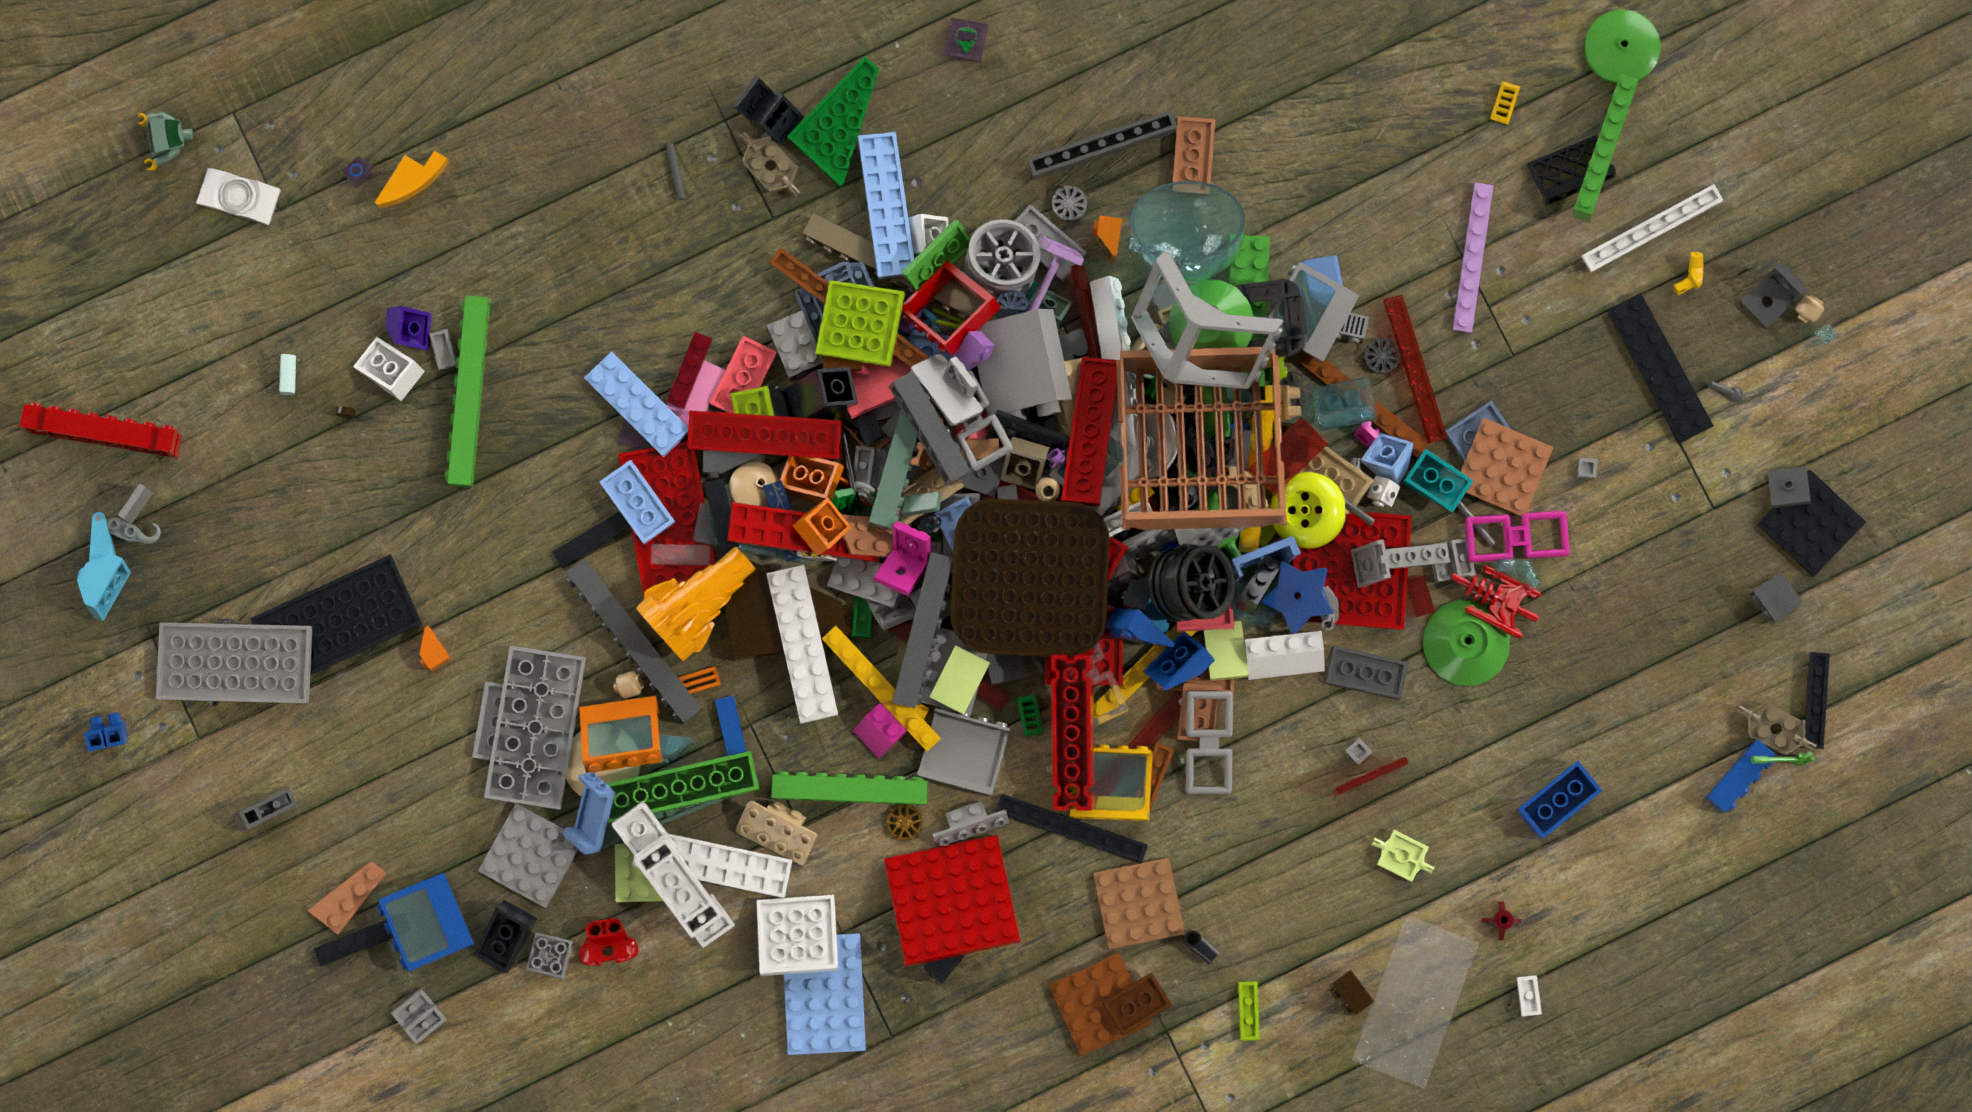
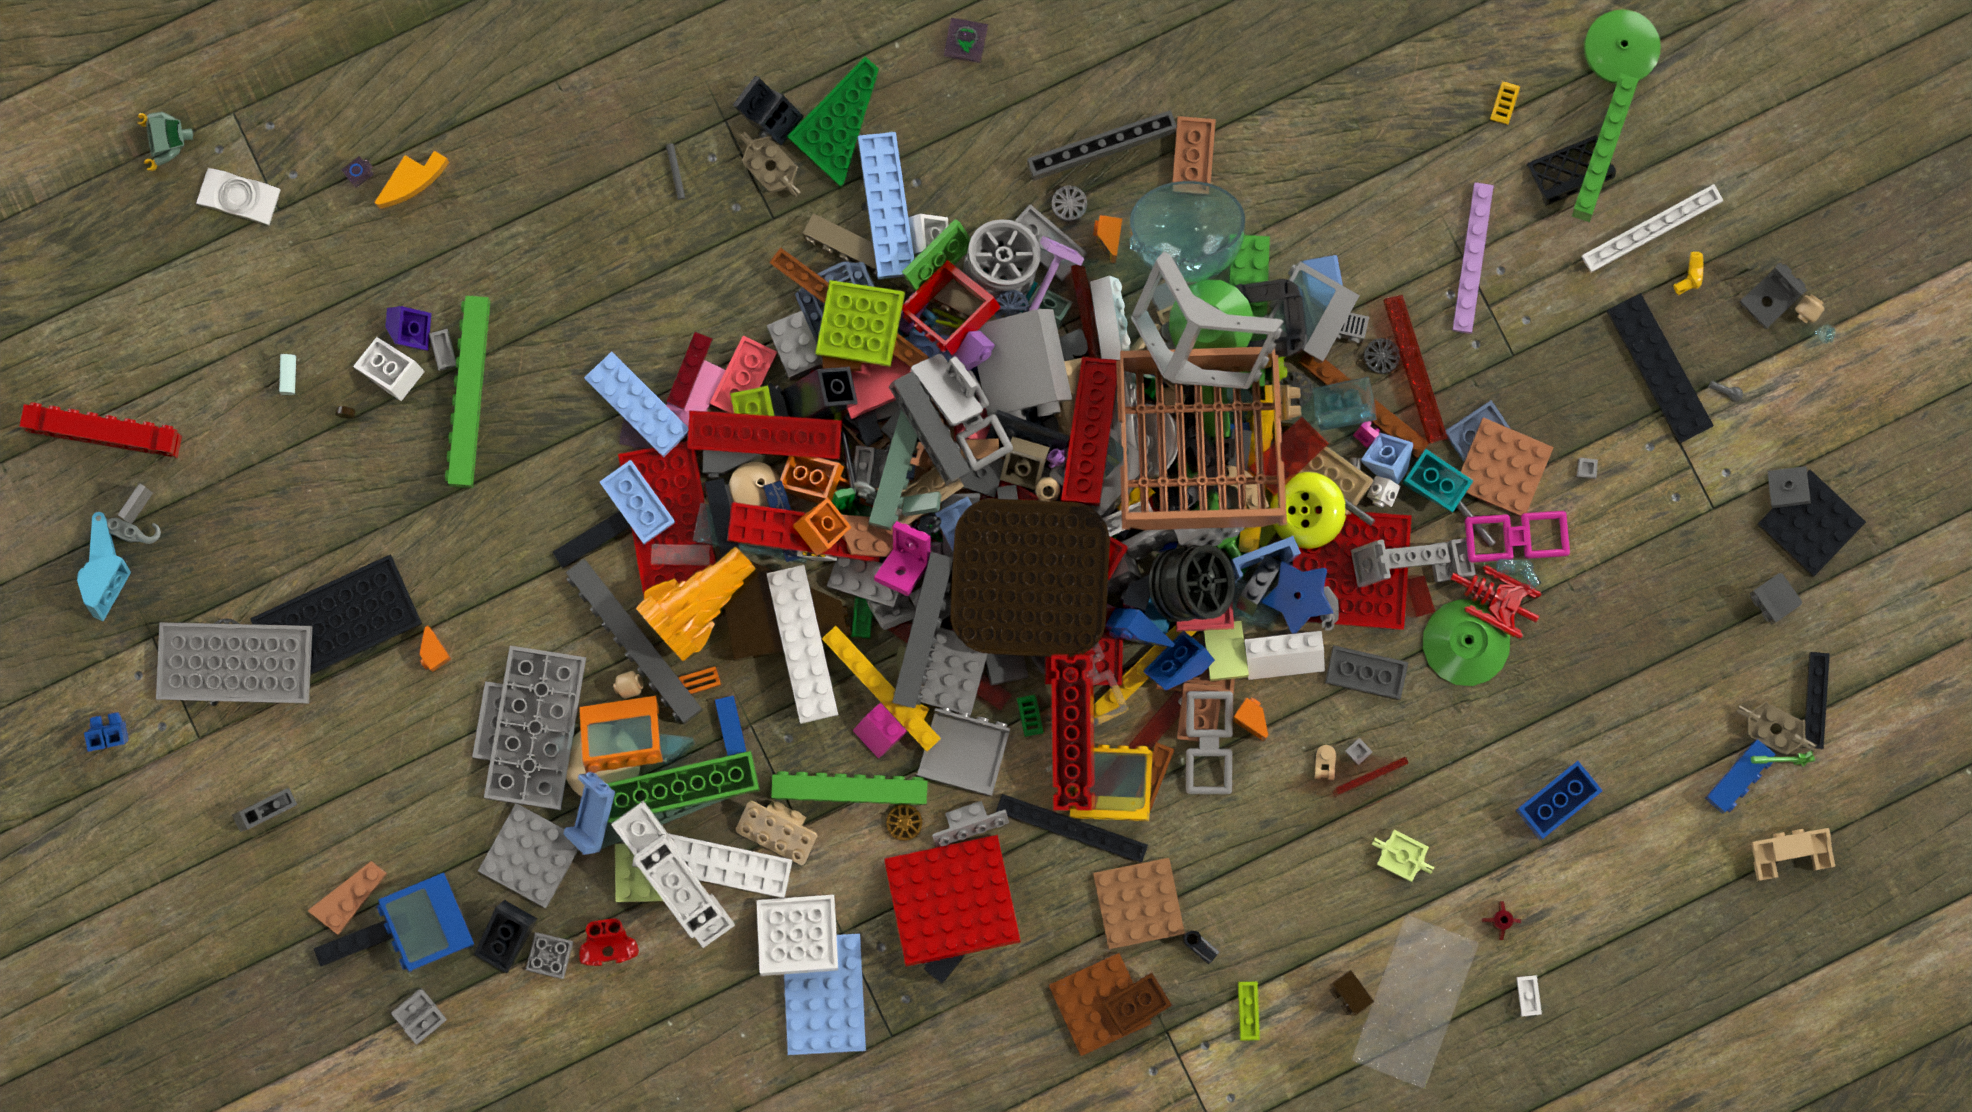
(959, 679): yellowish green tile -> none
(1252, 718): none -> orange slope
(1325, 756): none -> tan plate
(1799, 844): none -> tan bracket

